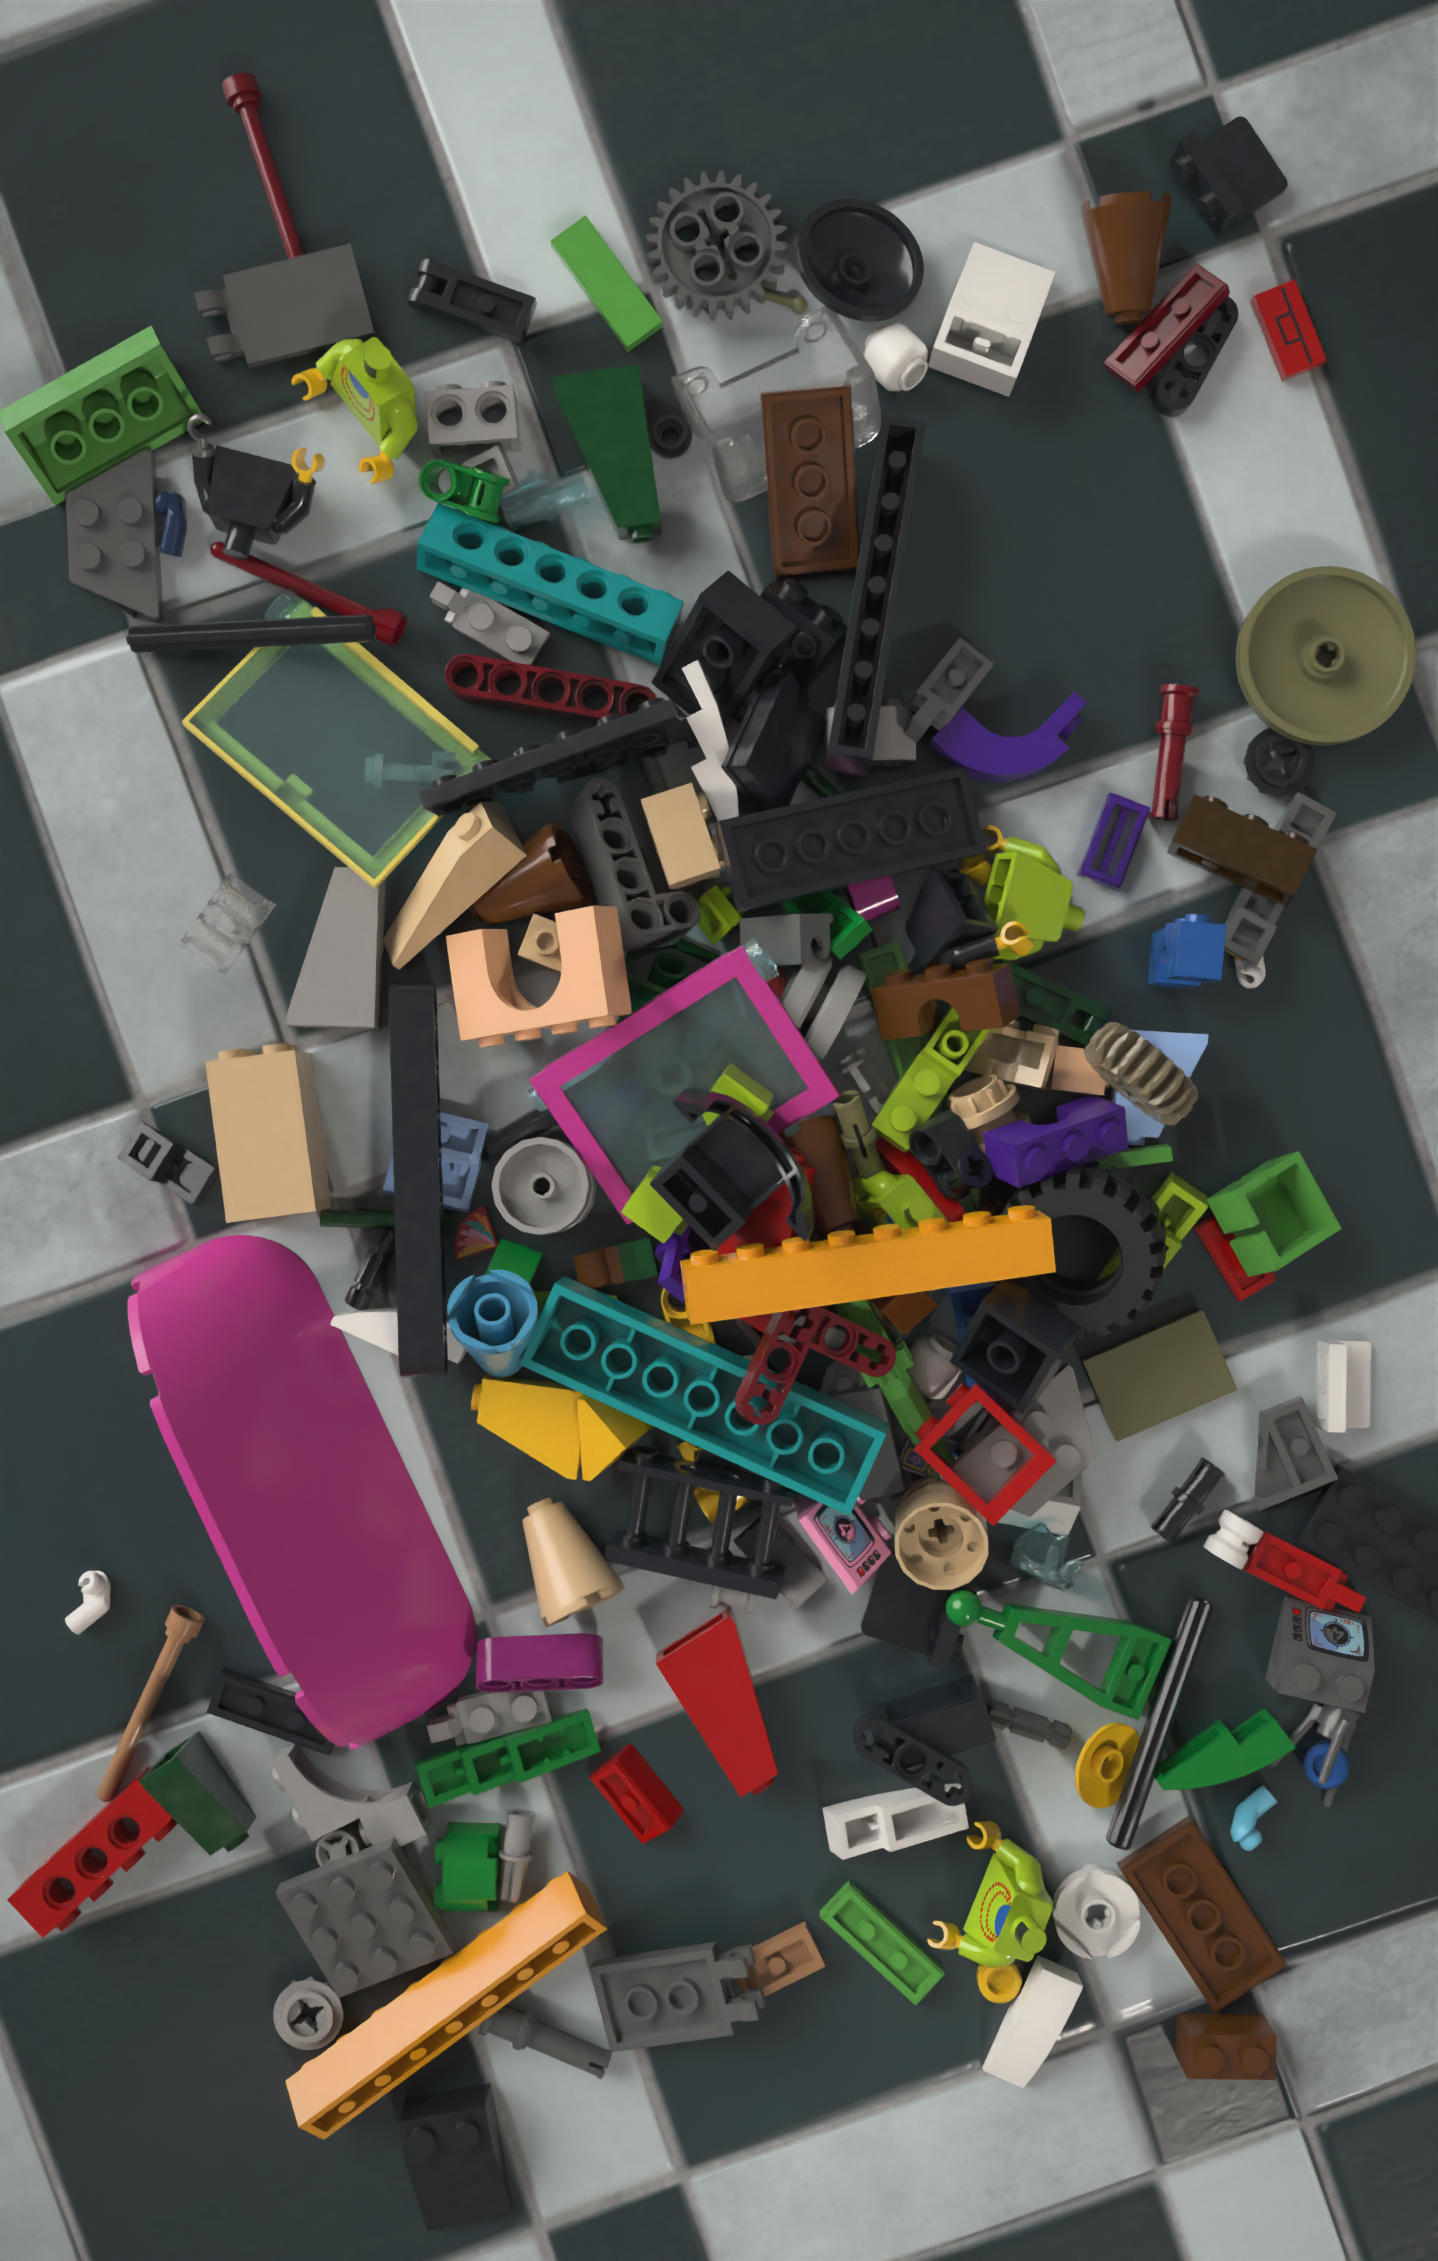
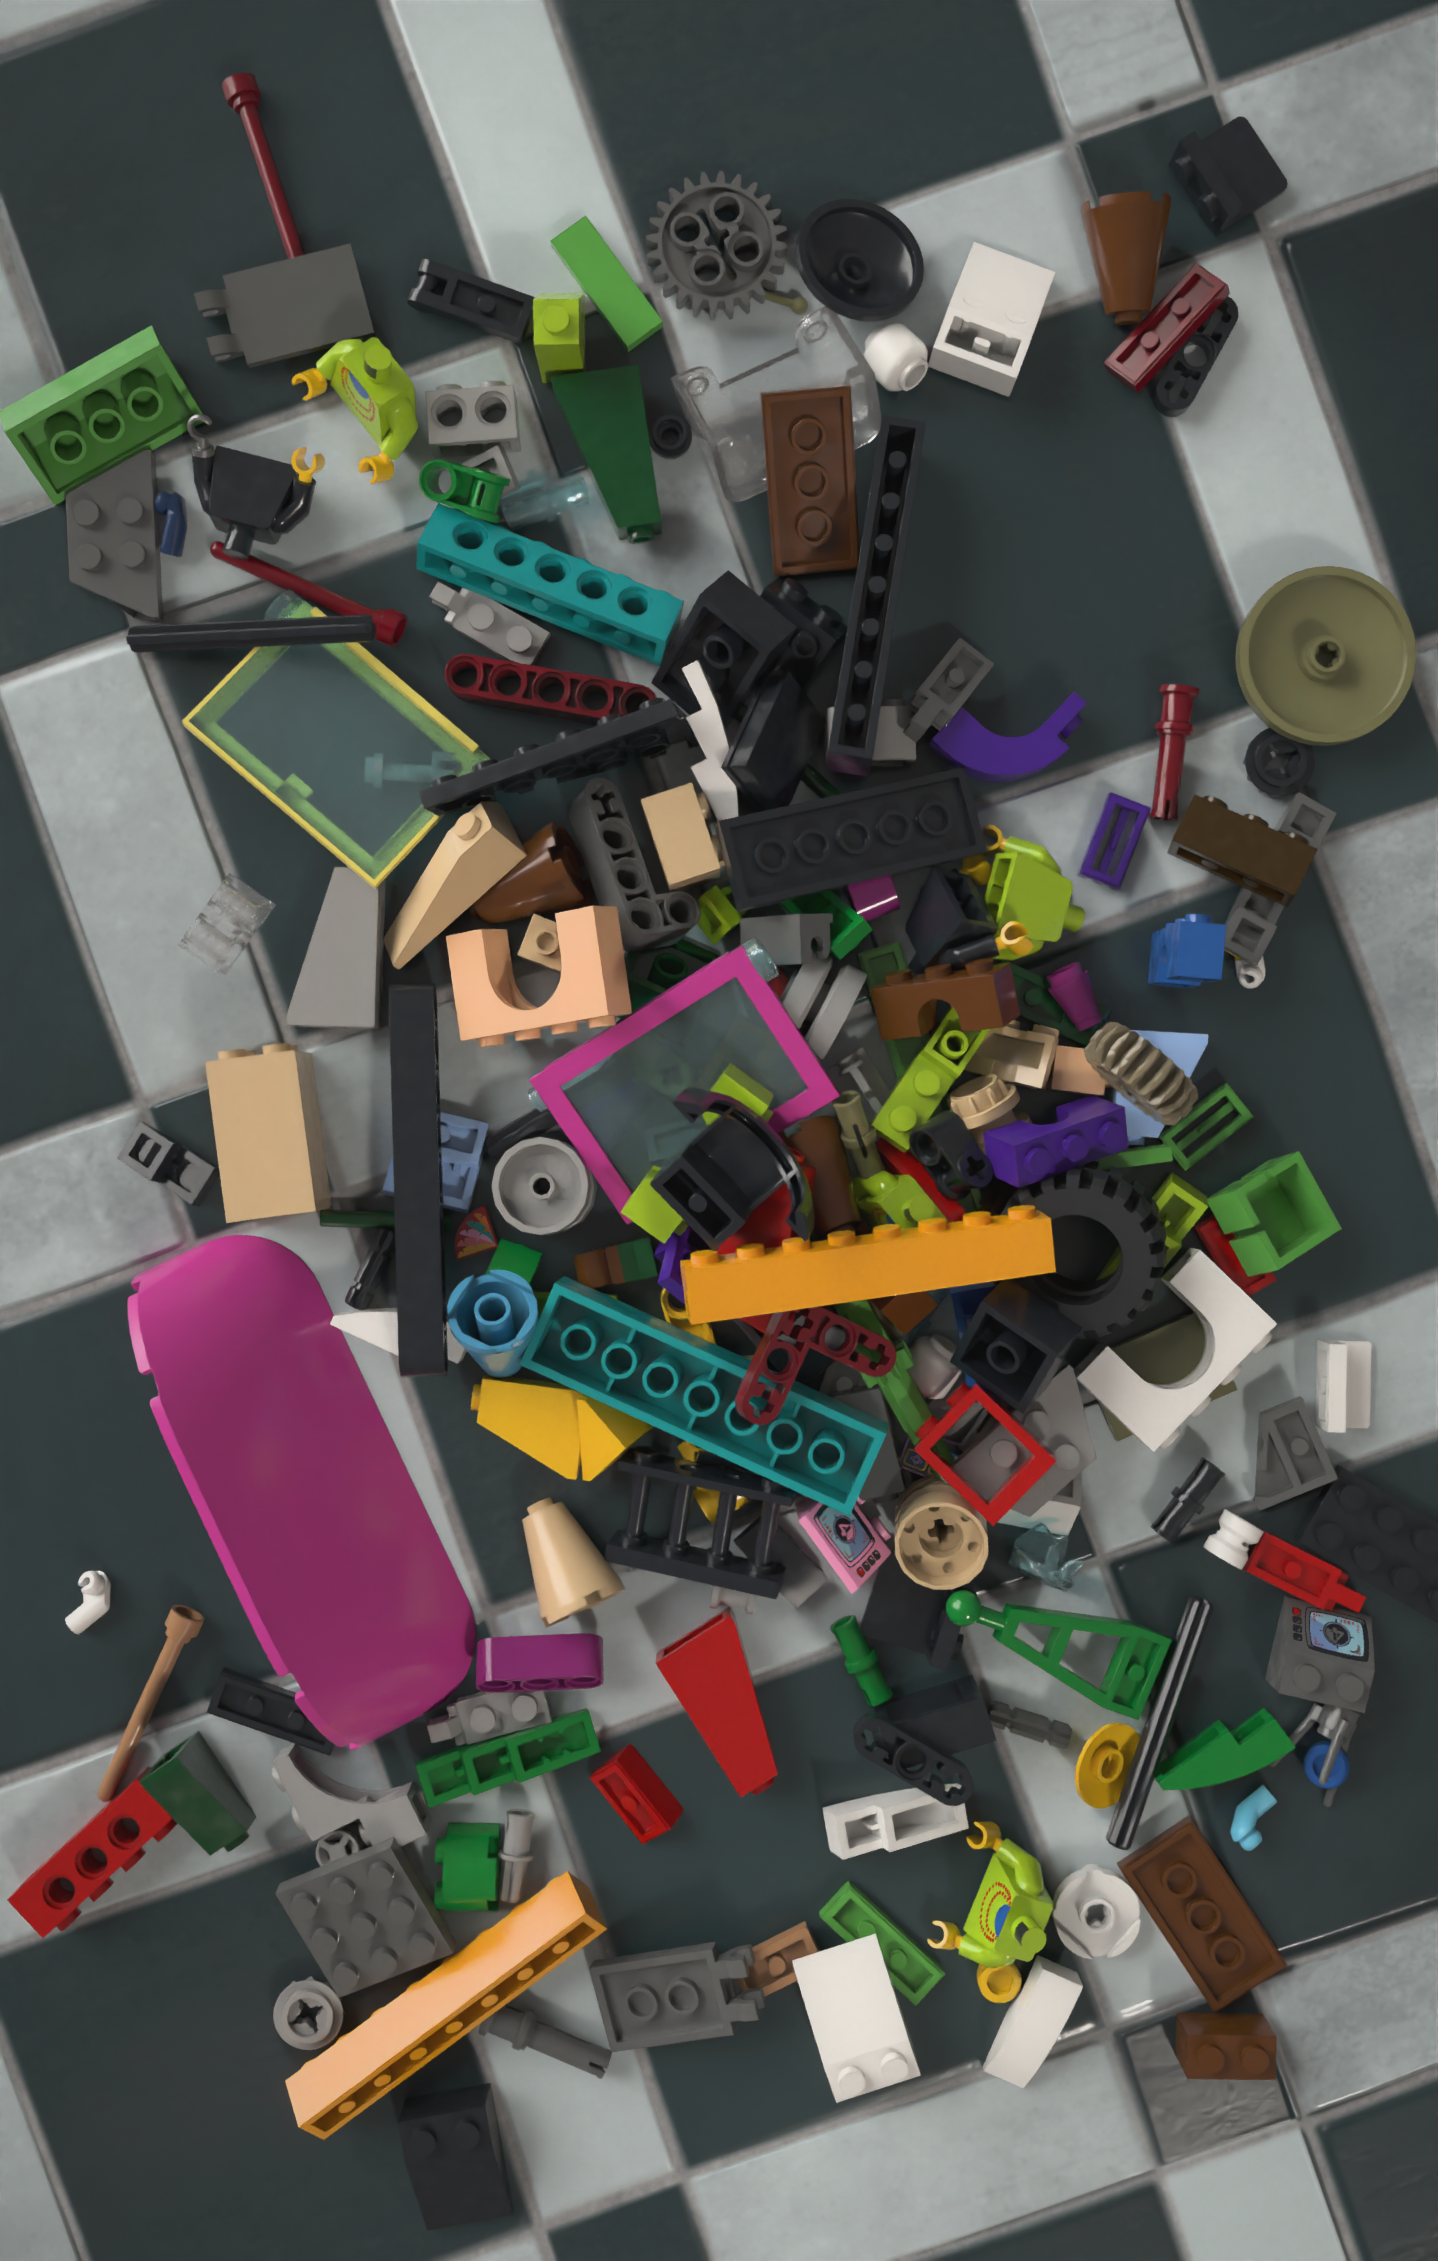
(559, 334): none -> lime slope
(856, 2018): none -> white slope
(861, 1660): none -> green pin
(1075, 995): none -> magenta cone
(1231, 1330): none -> white arch
(1234, 1102): none -> bright green tile
(1288, 330): red tile -> none

